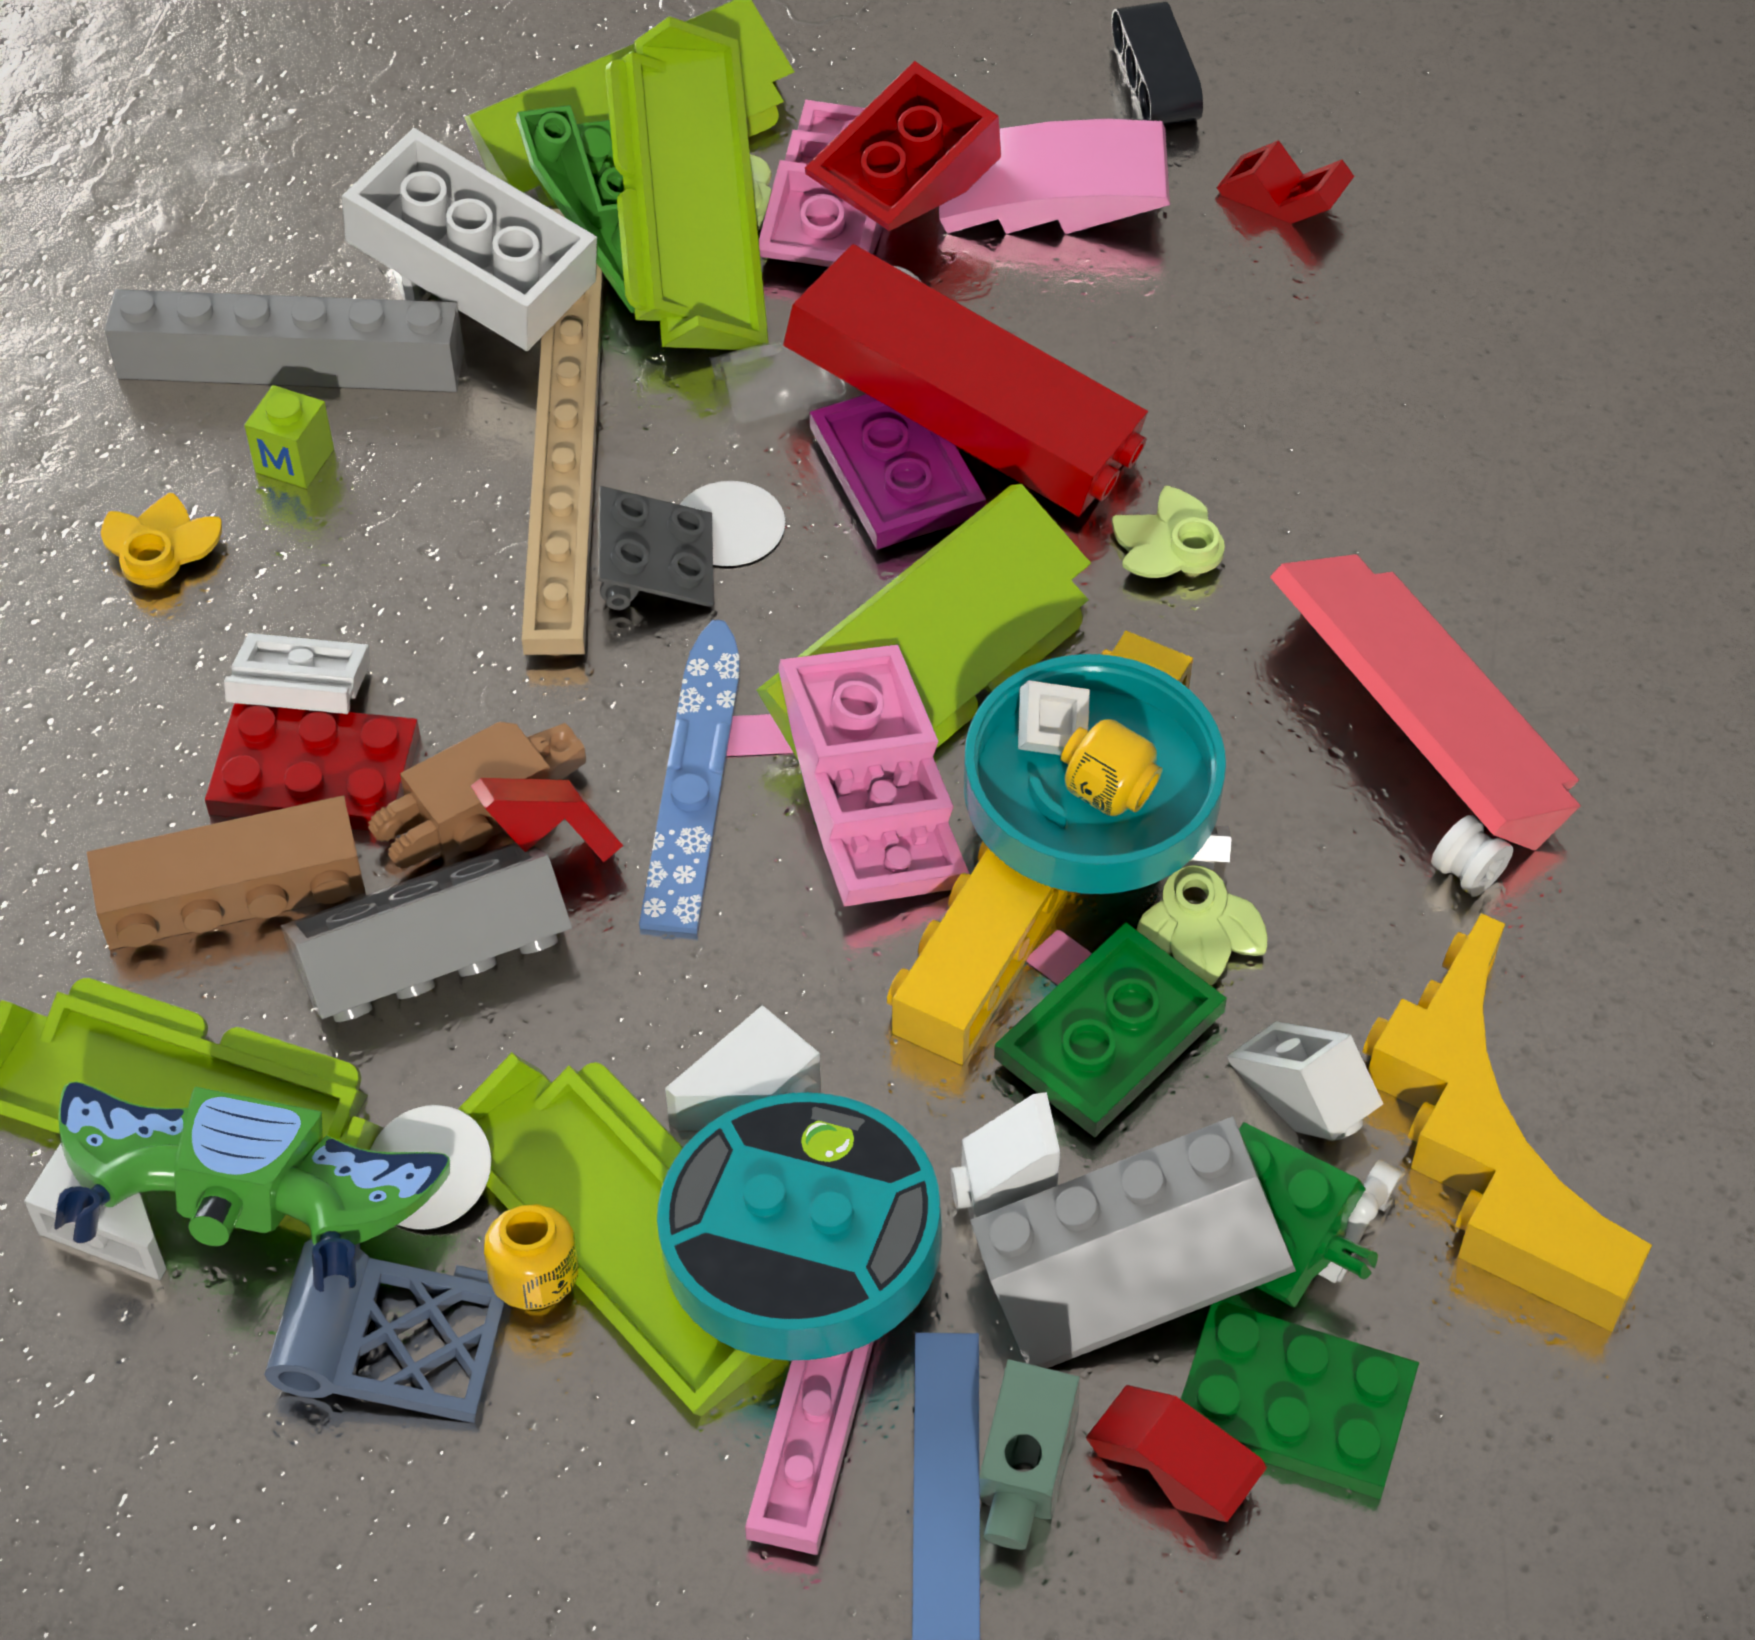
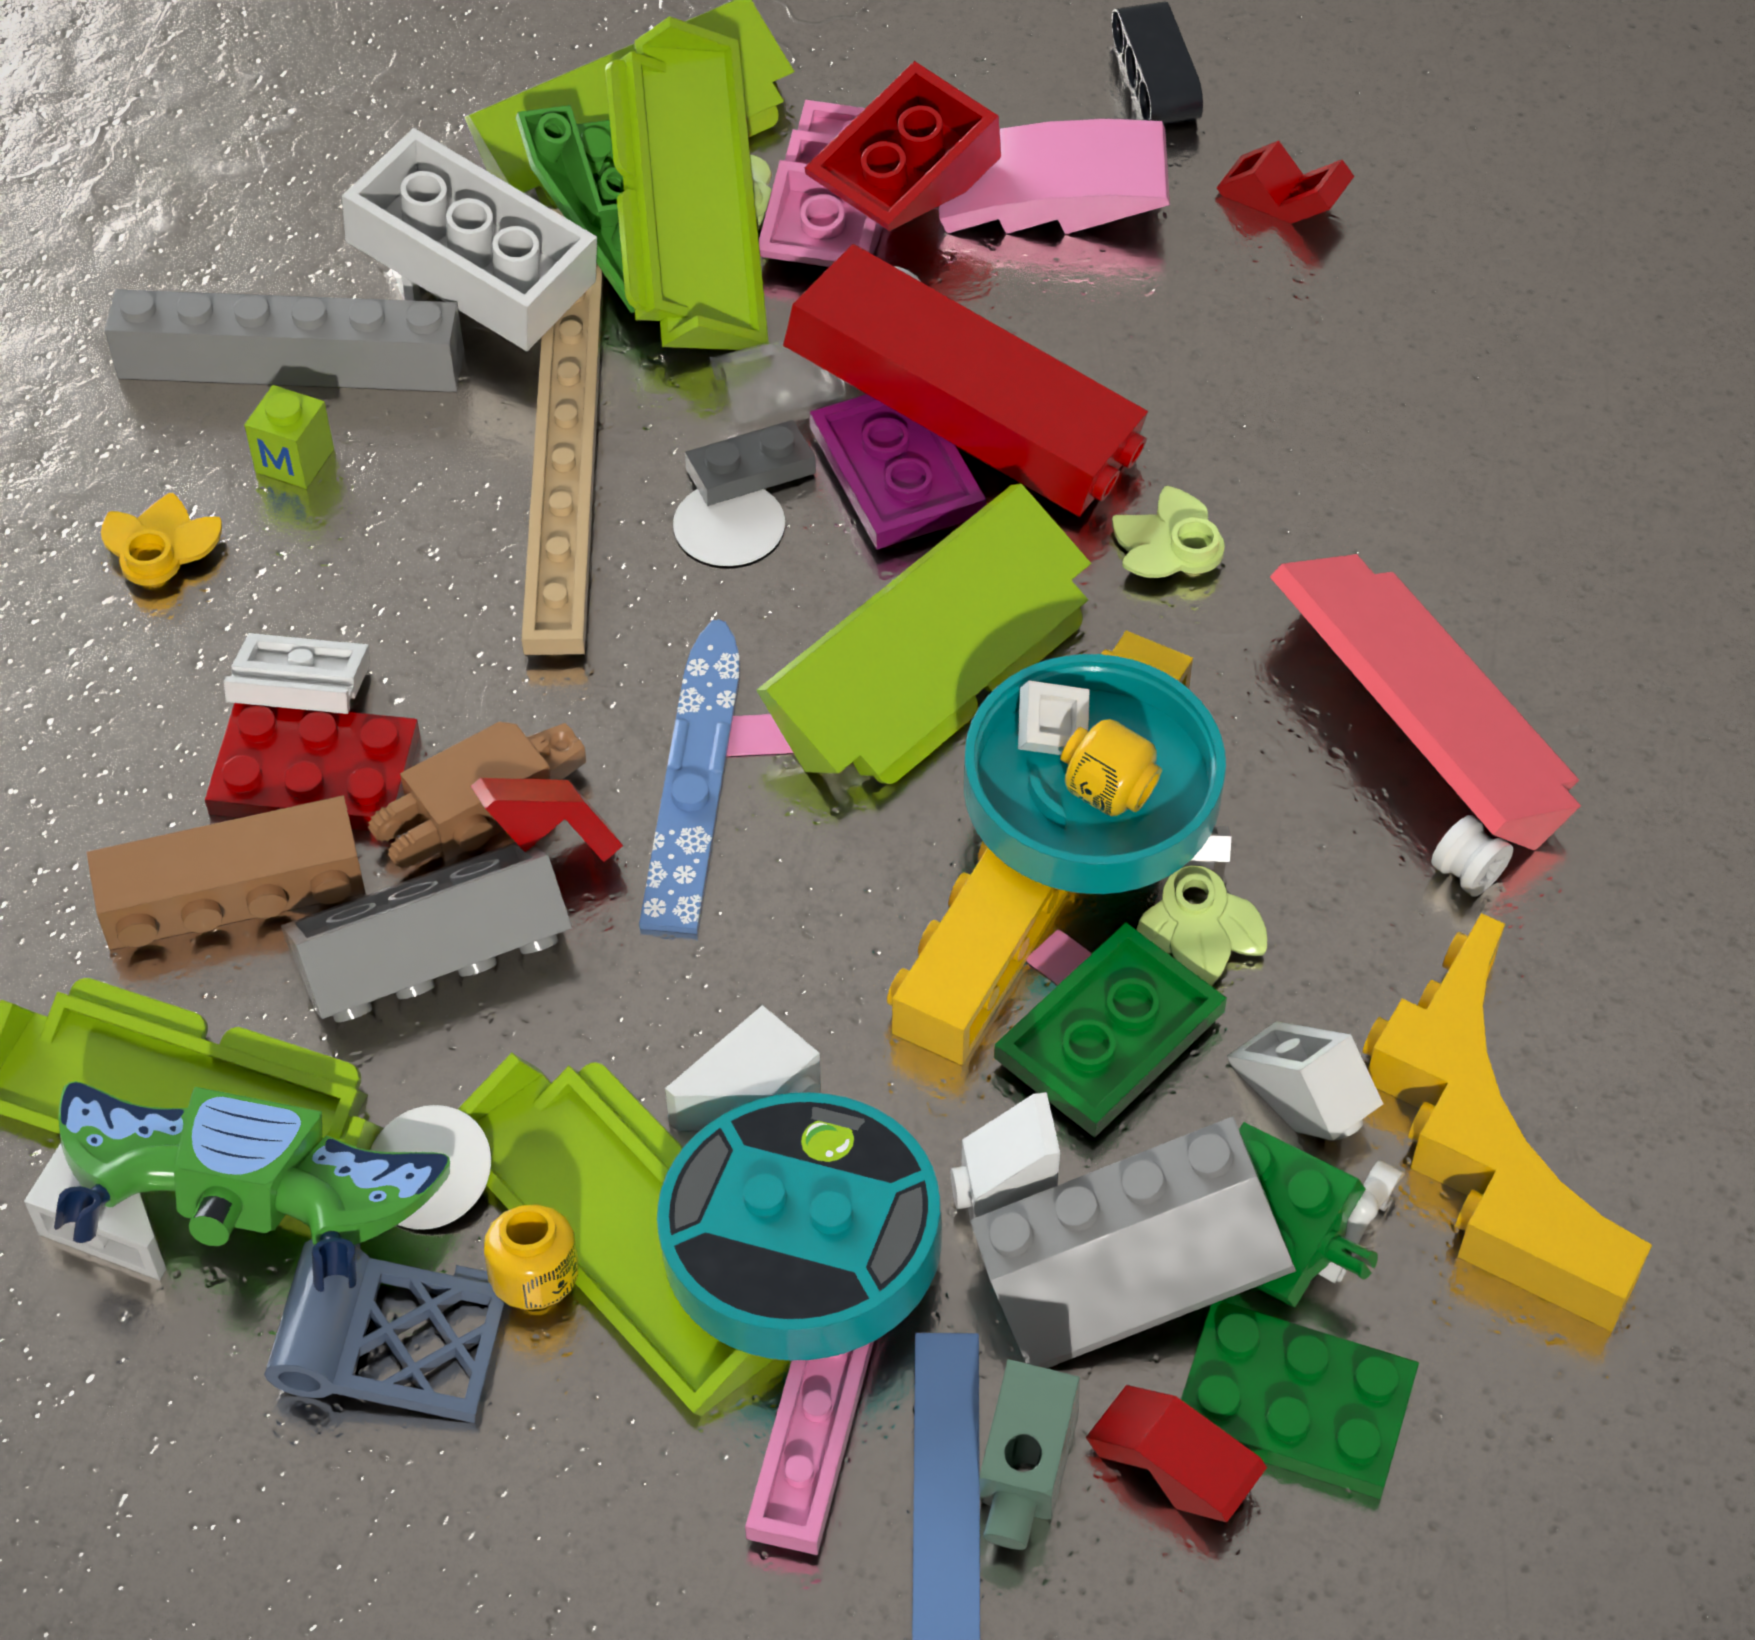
(652, 549): dark grey hinge -> none
(750, 462): none -> dark grey plate
(871, 774): bright pink slope -> none

